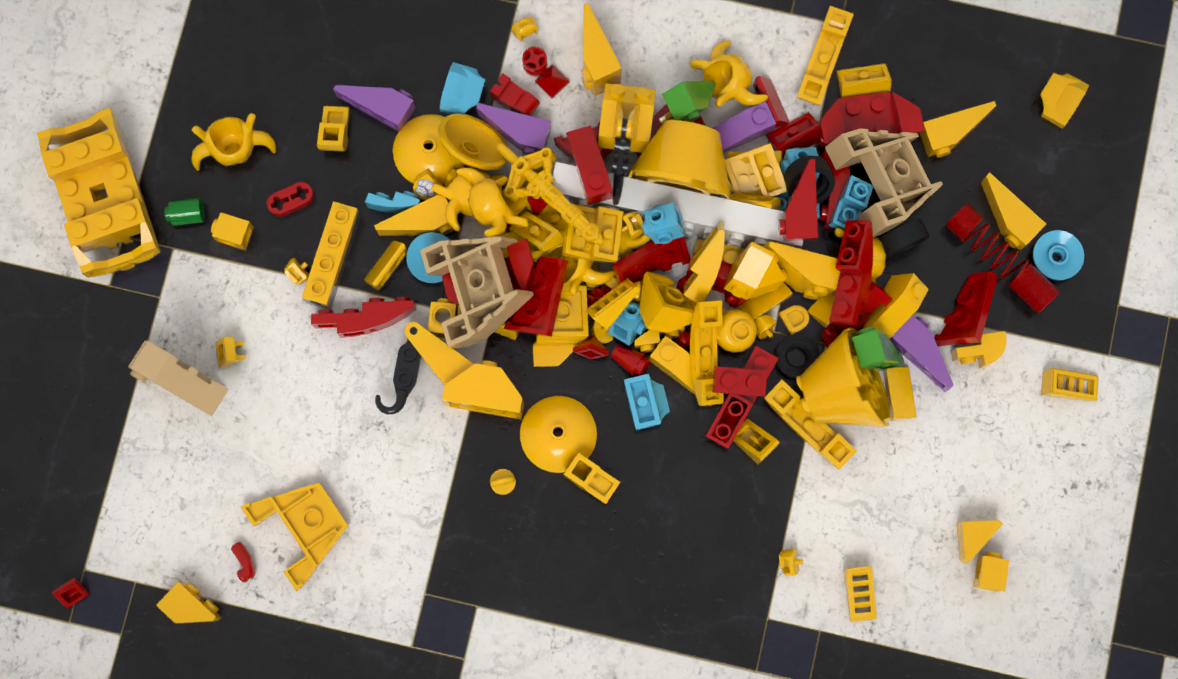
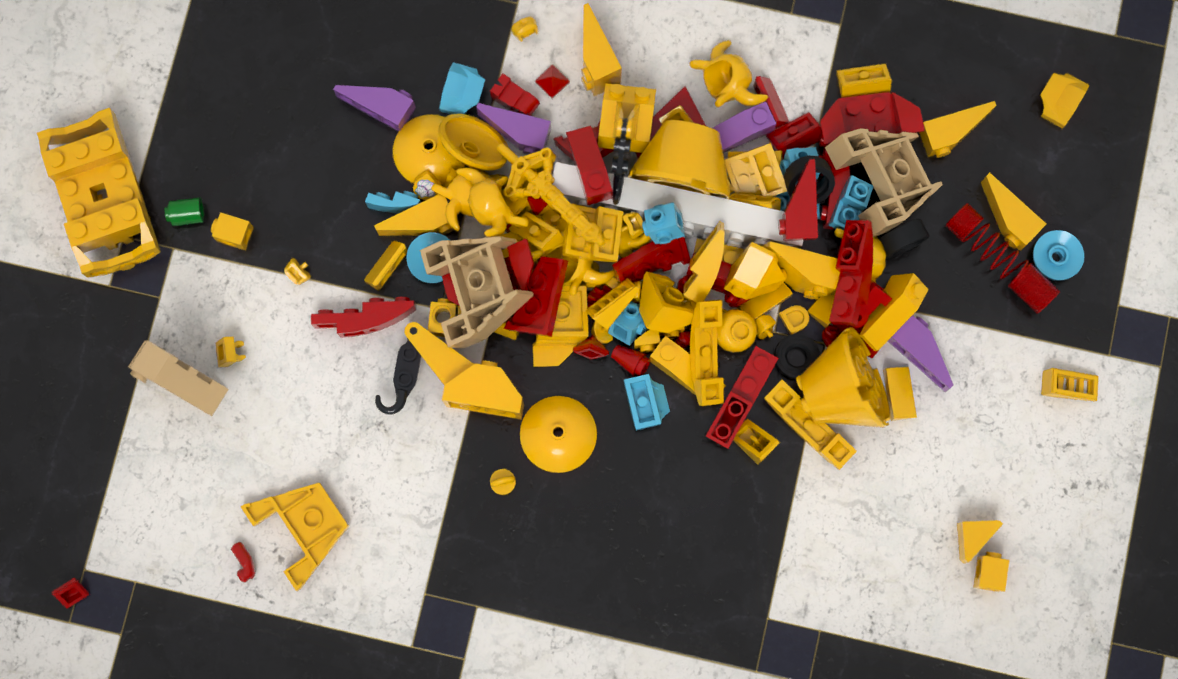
(185, 605): yellow slope -> none
(229, 141): yellow piece -> none
(287, 194): red beam -> none
(331, 256): yellow piece -> none
(333, 129): yellow brick -> none
(534, 55): red wheel -> none
(591, 478): yellow brick -> none
(689, 99): bright green slope -> none
(739, 381): red plate -> none
(789, 562): yellow piece -> none
(824, 55): yellow slope -> none
(869, 583): yellow slope -> none
(876, 350): bright green slope -> none
(971, 312): red wing -> none
(986, 351): yellow brick -> none

